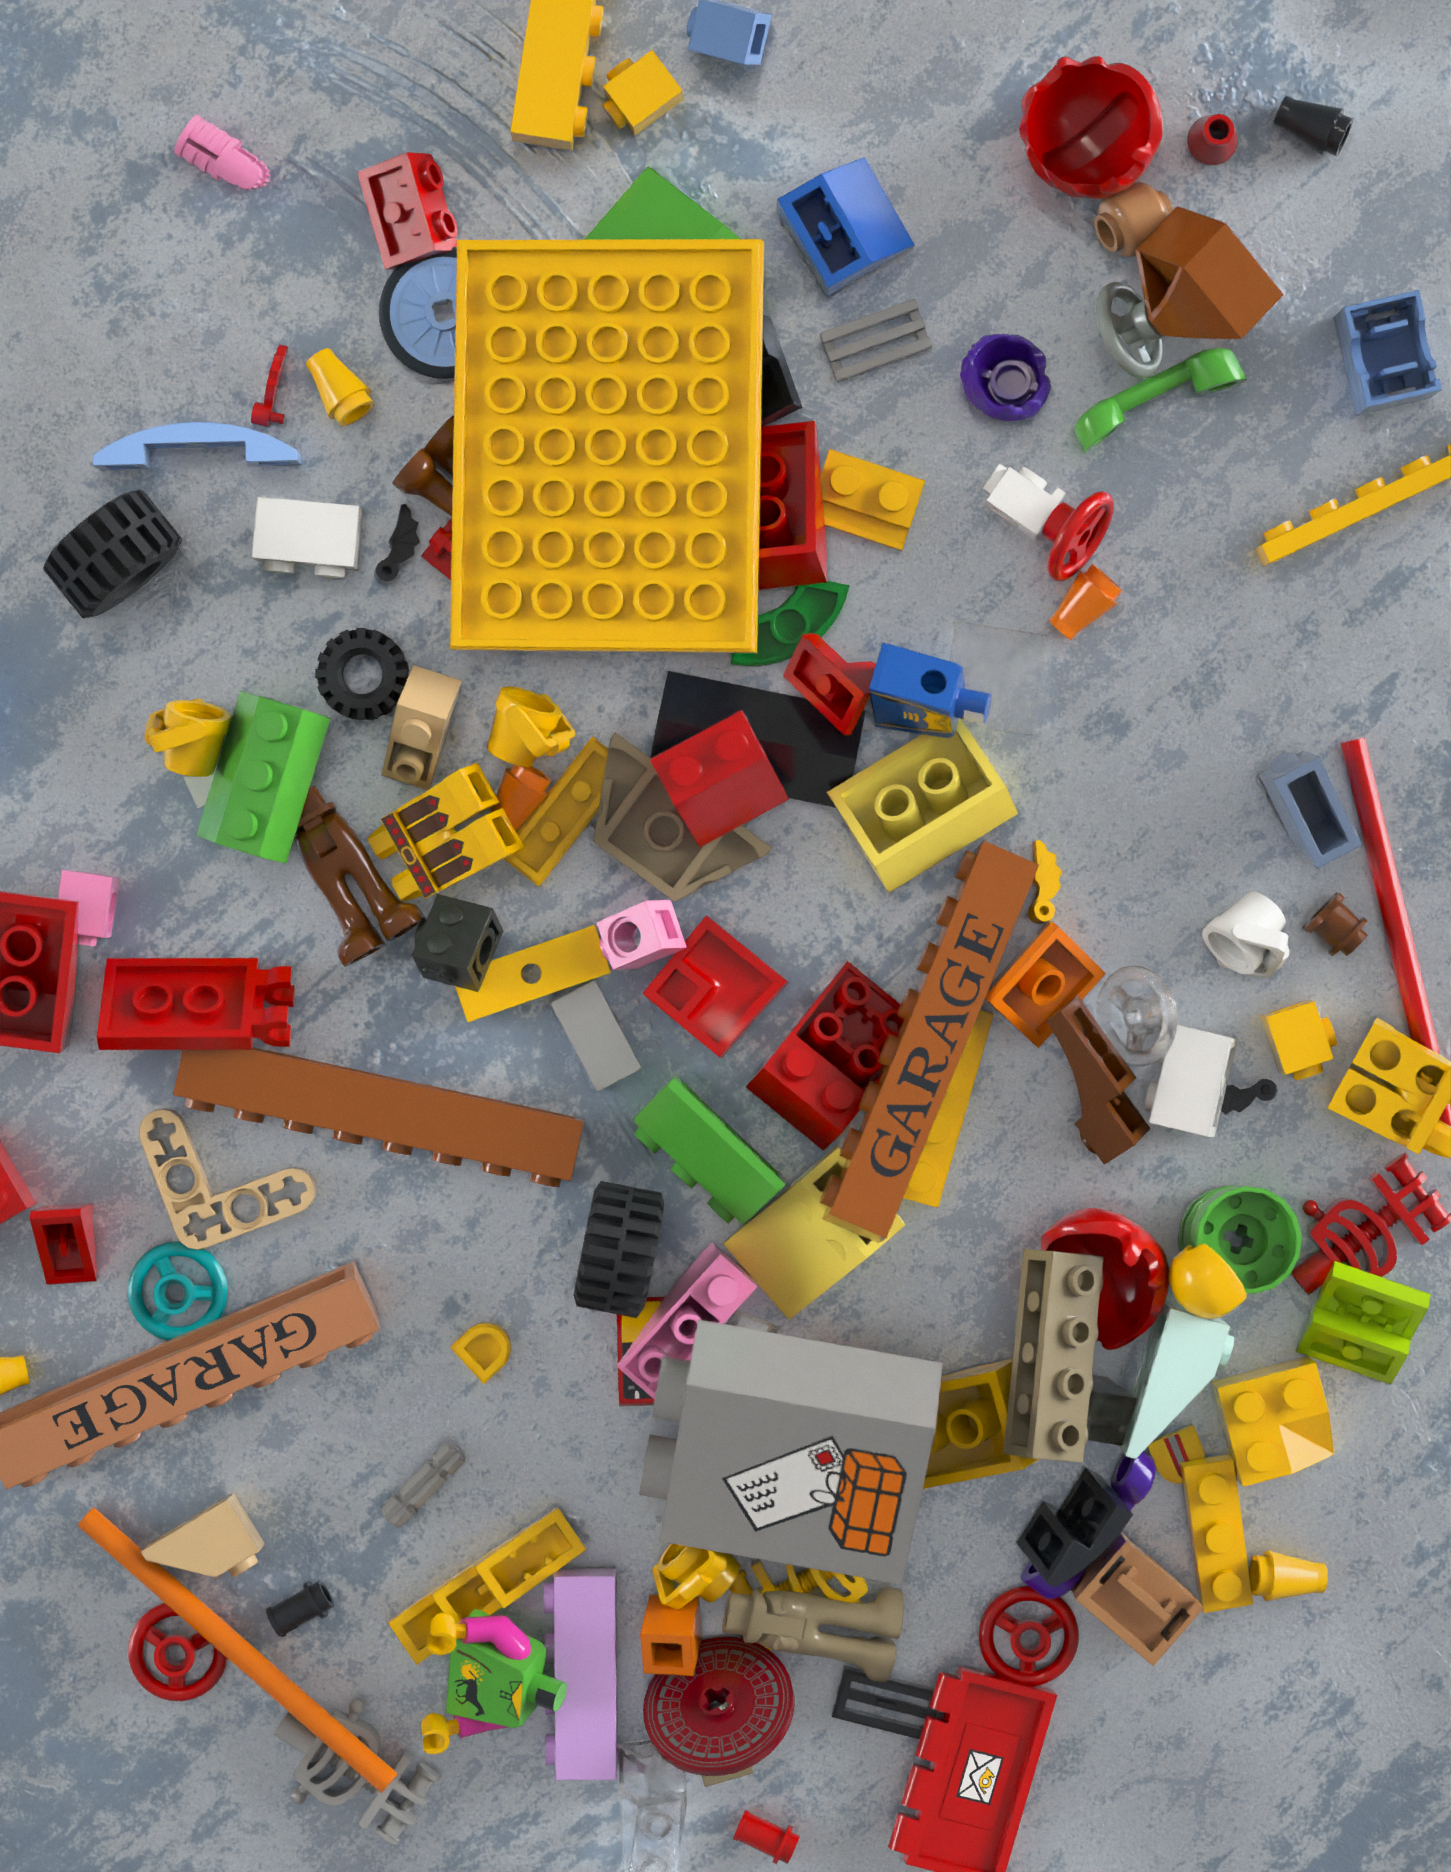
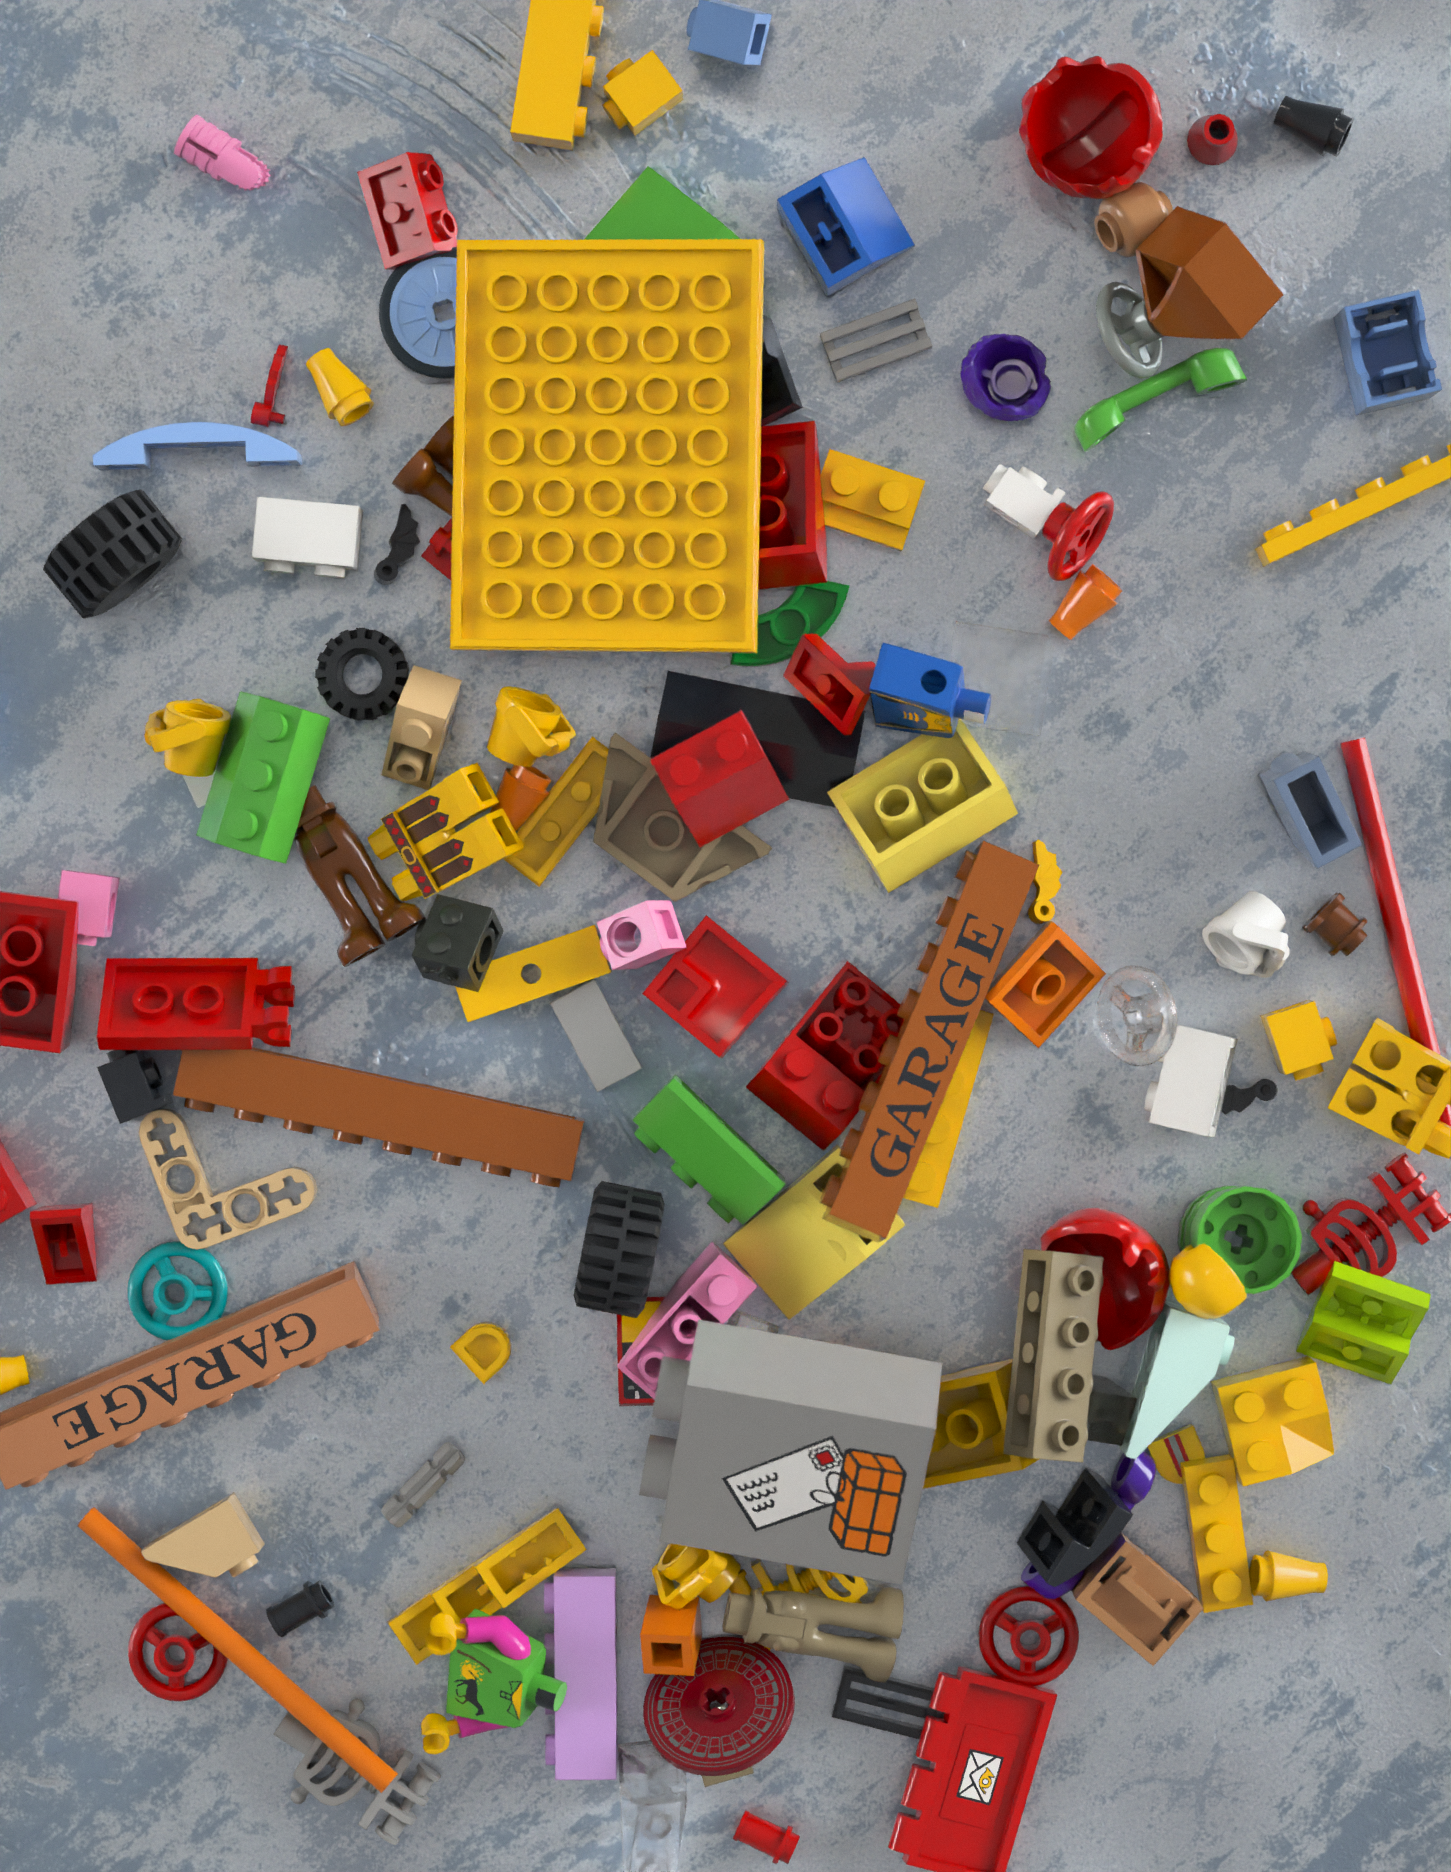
(132, 1084): none -> black brick
(1108, 1118): reddish brown slope -> none

